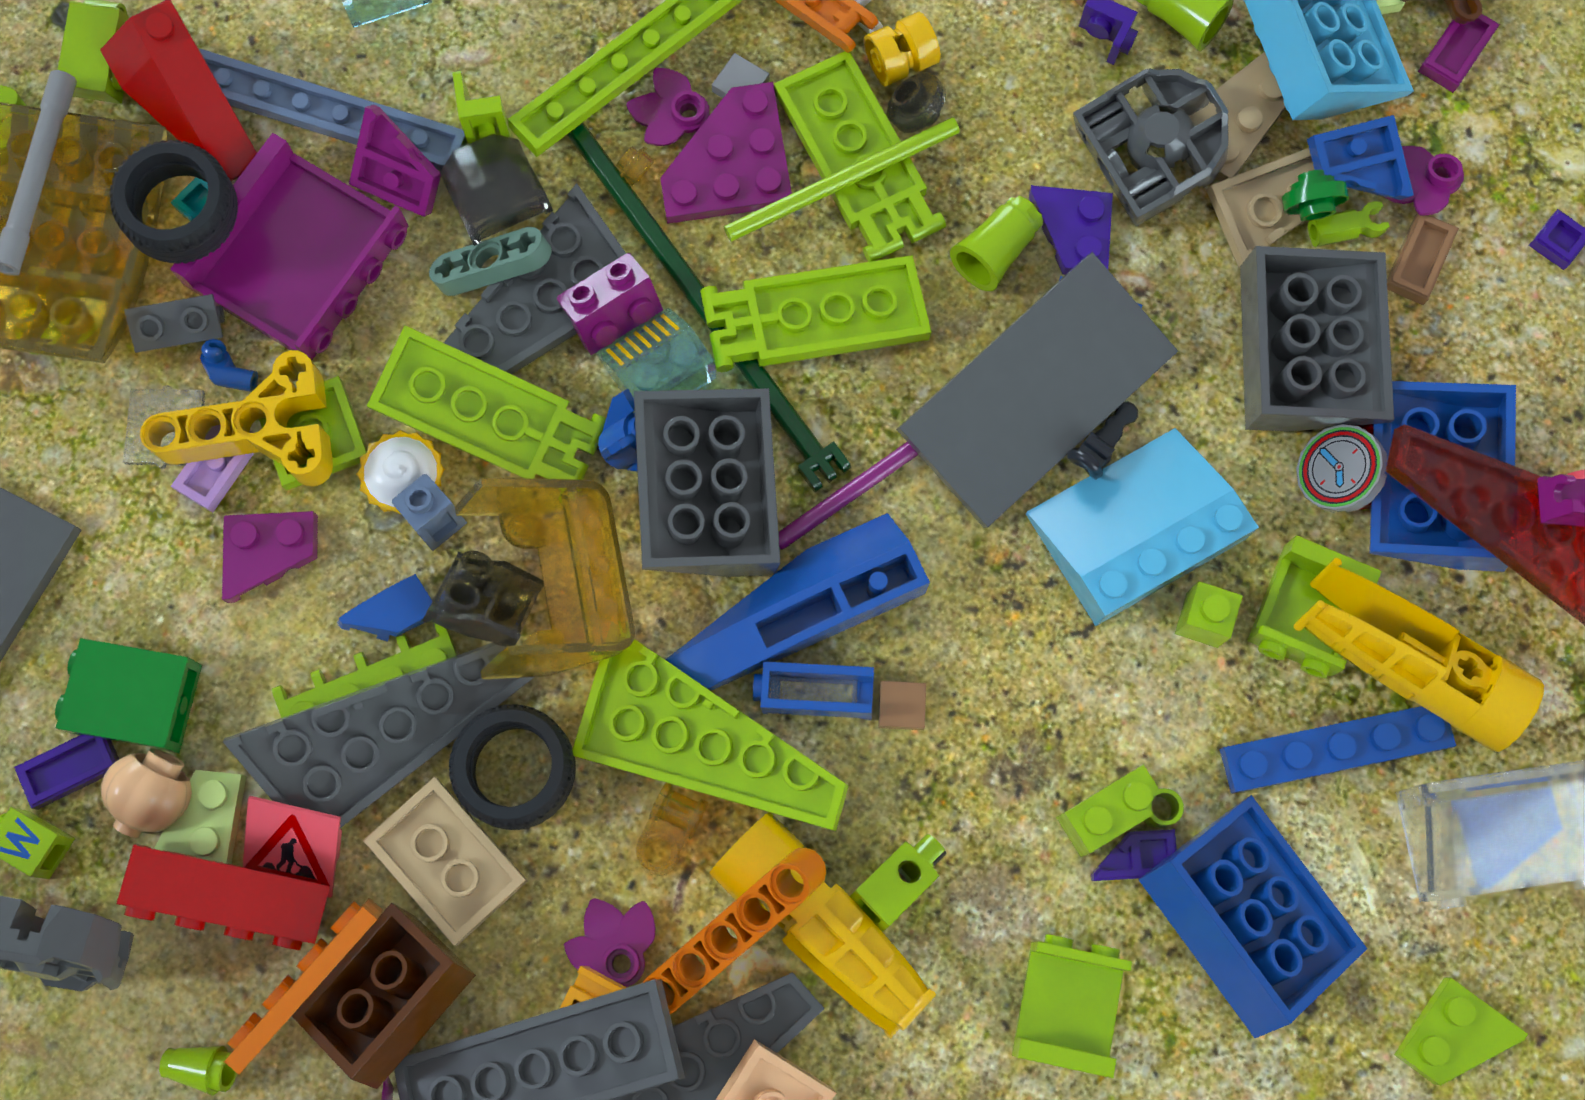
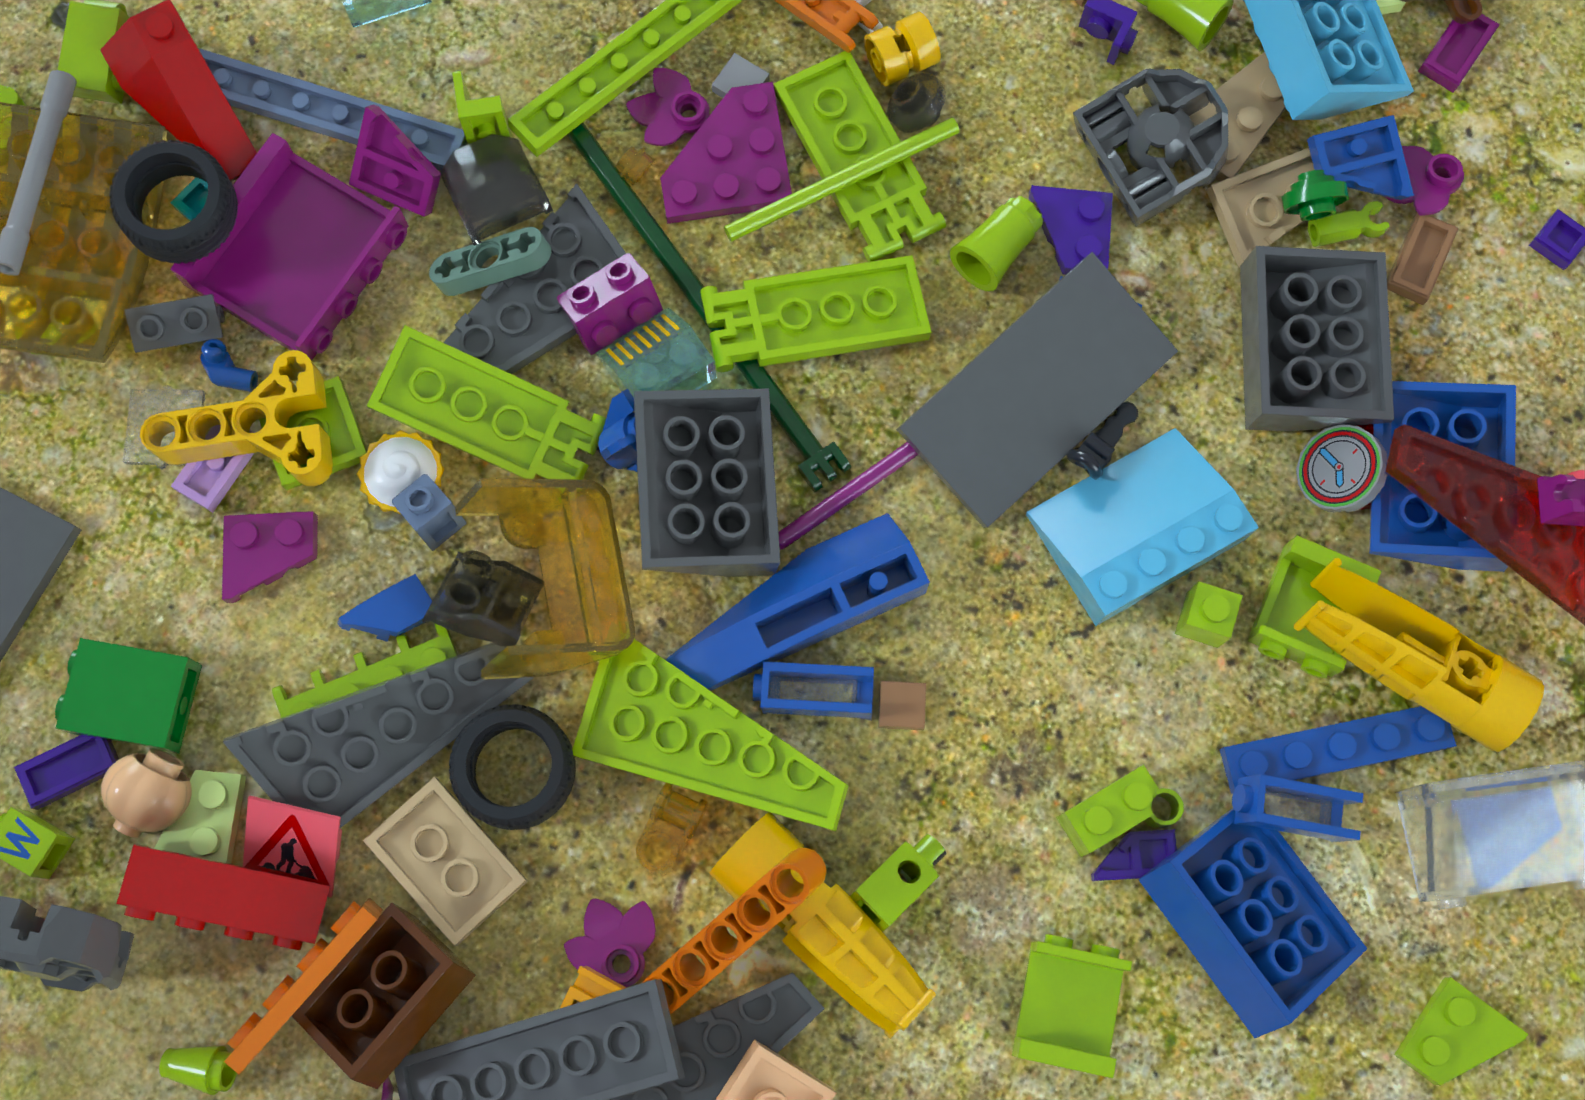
(1293, 807): none -> blue window

